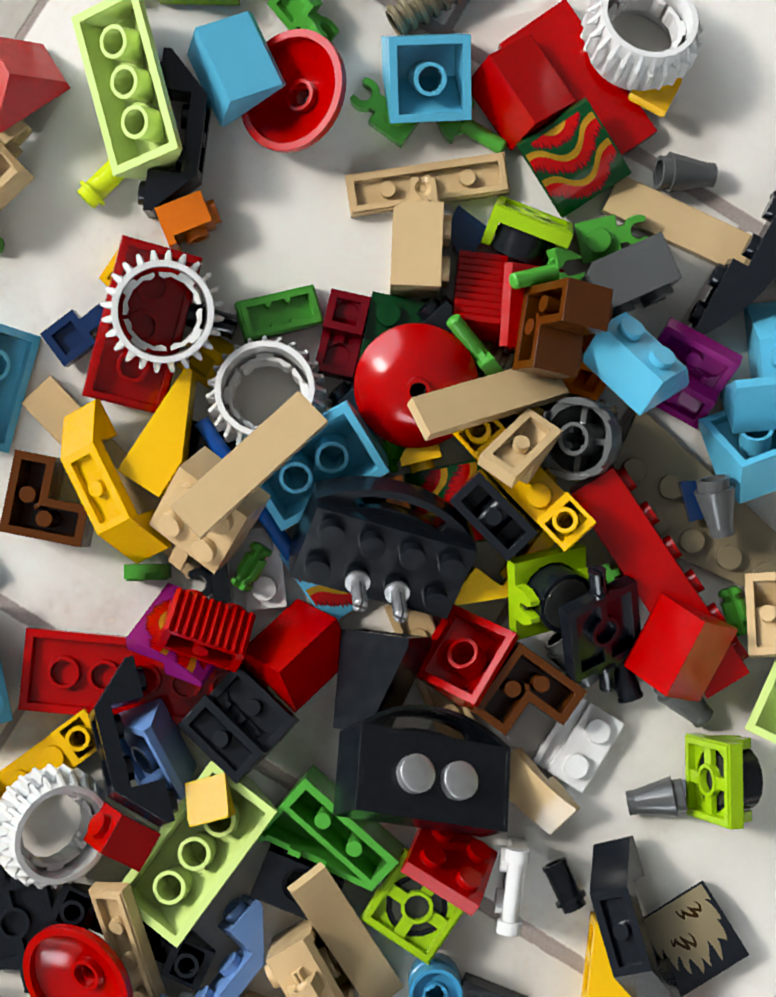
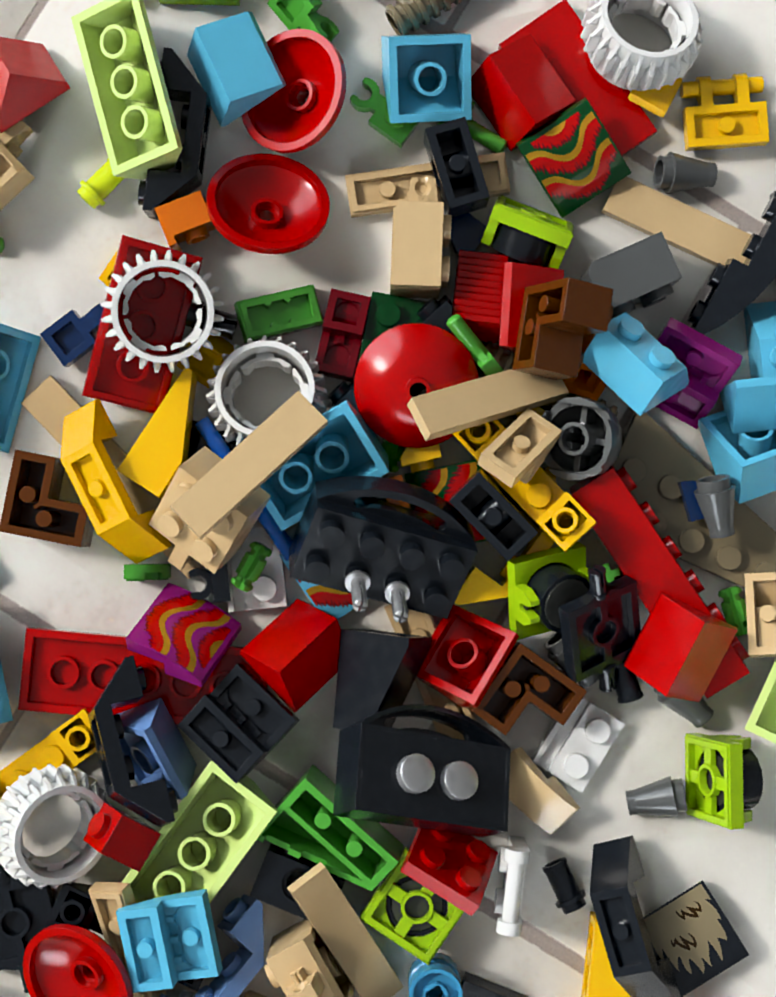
(169, 940): none -> medium azure slope
(206, 629): red brick -> none
(208, 800): yellow slope -> none
(267, 203): none -> red dish
(456, 167): none -> black brick
(546, 273): bright green bar -> none
(603, 236): bright green plate -> none
(724, 124): none -> yellow plate

